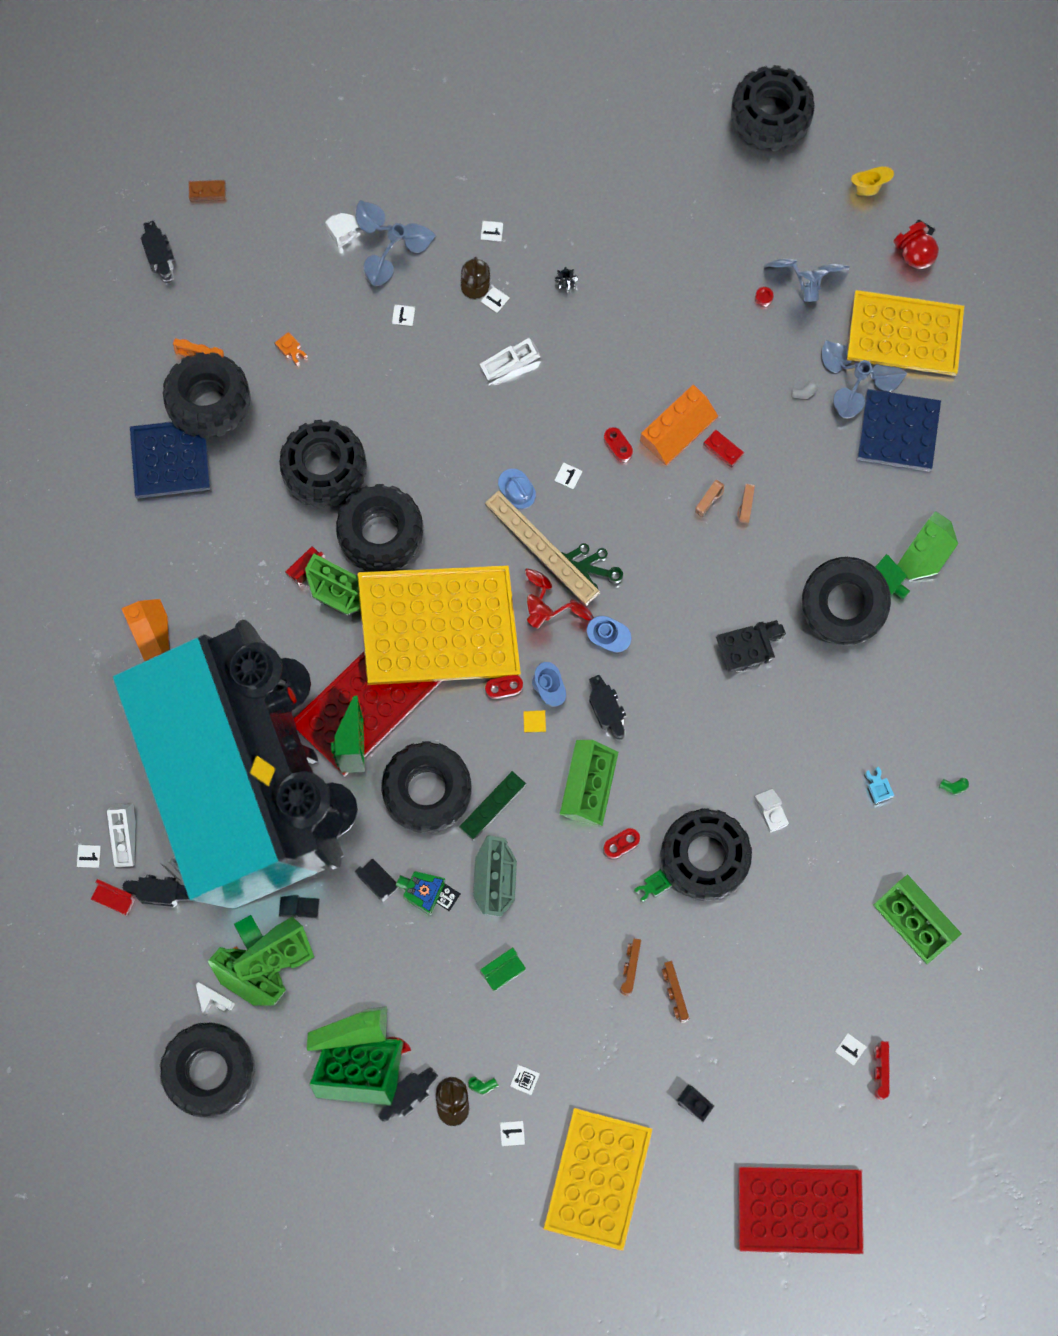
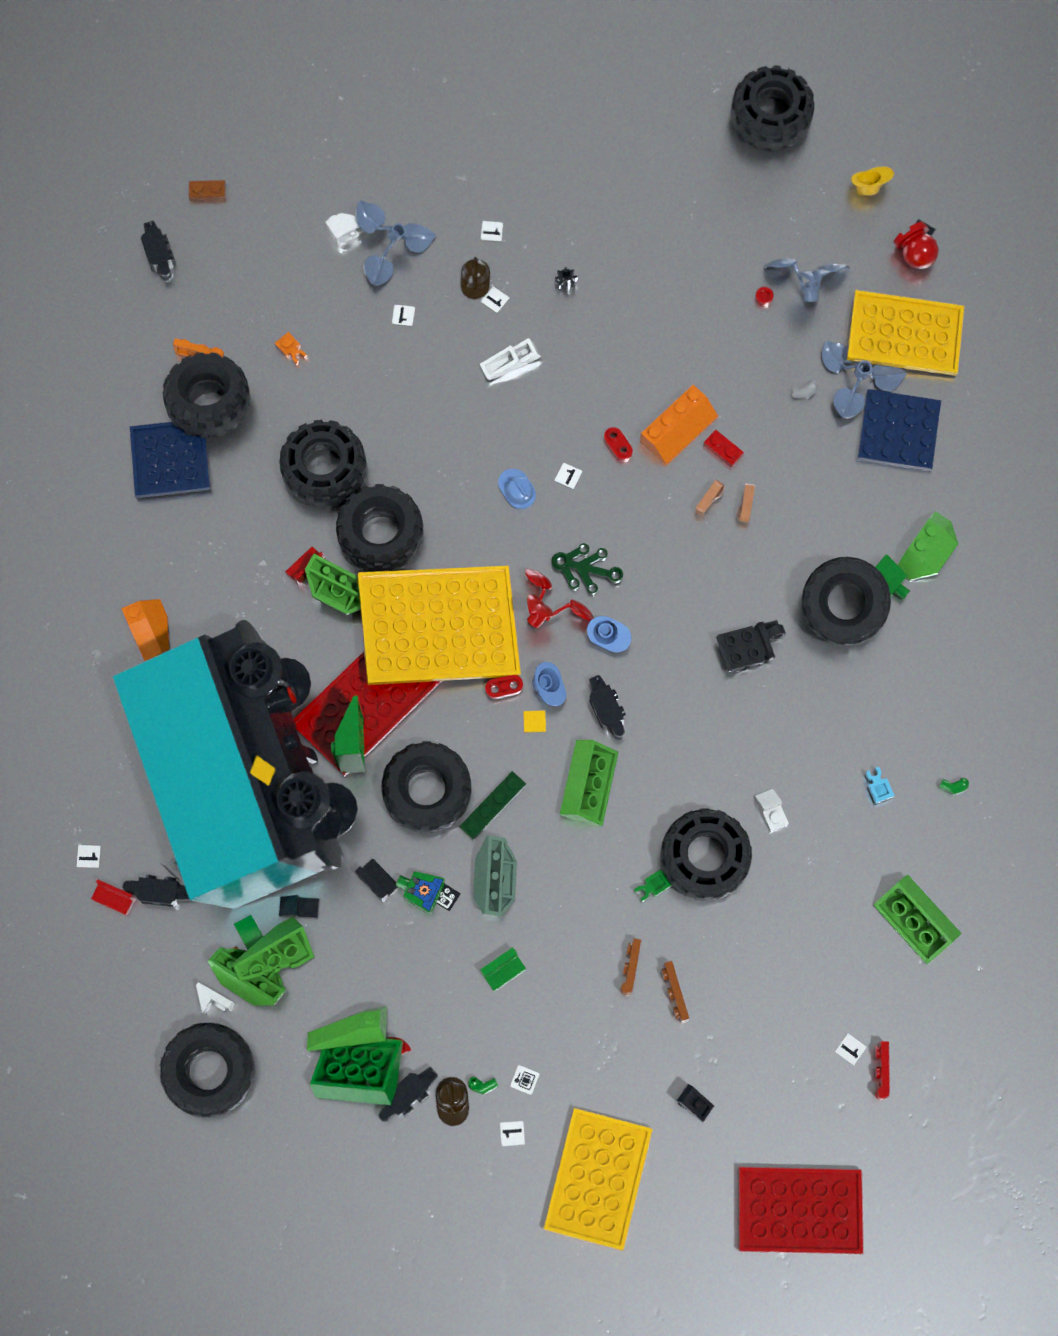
(122, 833): white slope -> none
(542, 547): tan tile -> none
(621, 843): red plate -> none

